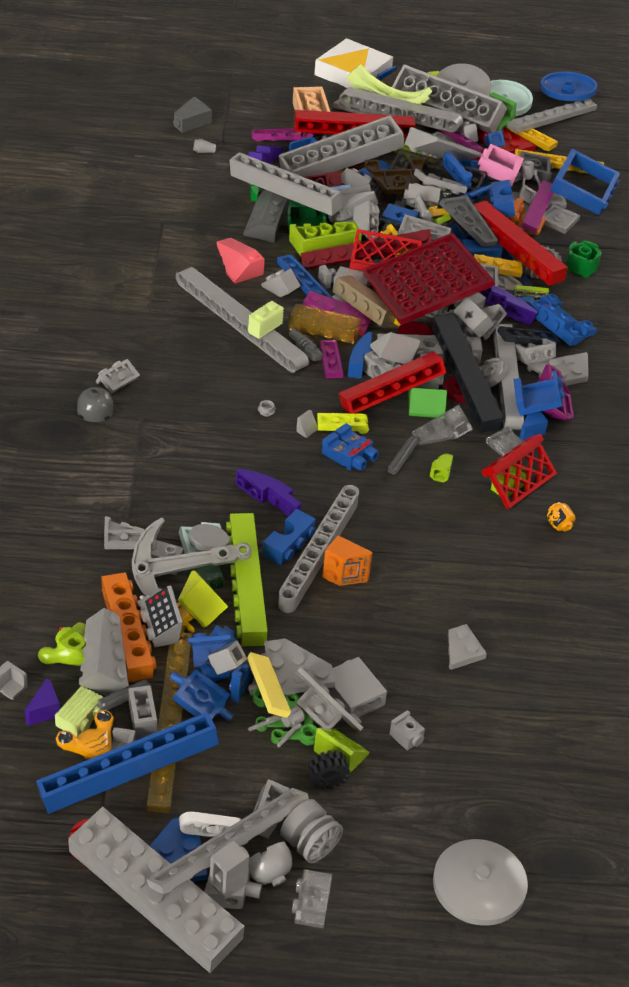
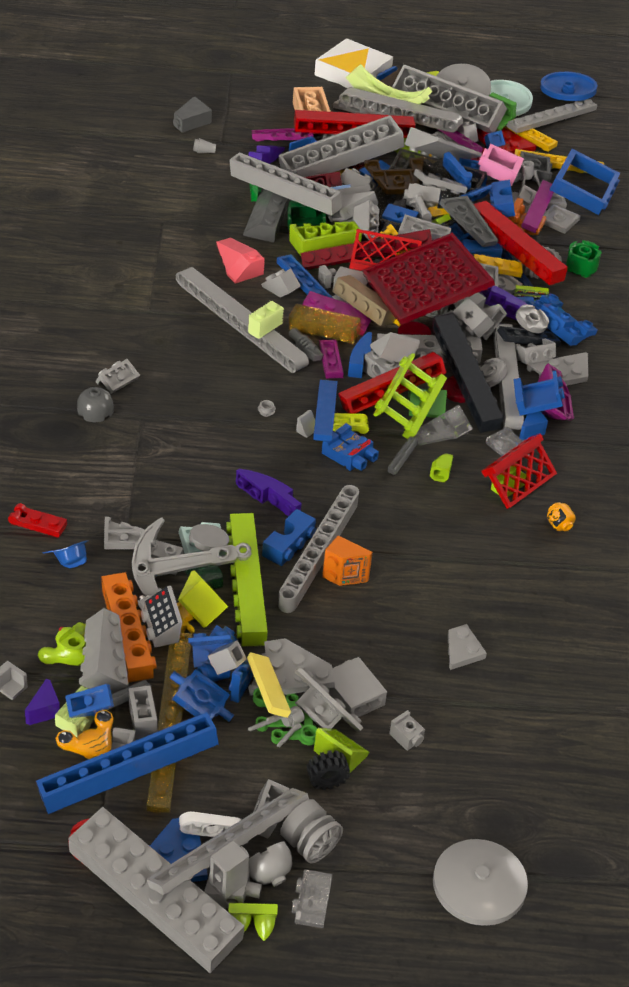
(37, 520): none -> red plate
(72, 555): none -> blue piece
(89, 701): none -> blue slope
(263, 915): none -> lime tile
(325, 410): none -> blue tile
(427, 398): none -> lime fence
(537, 324): none -> light grey tile

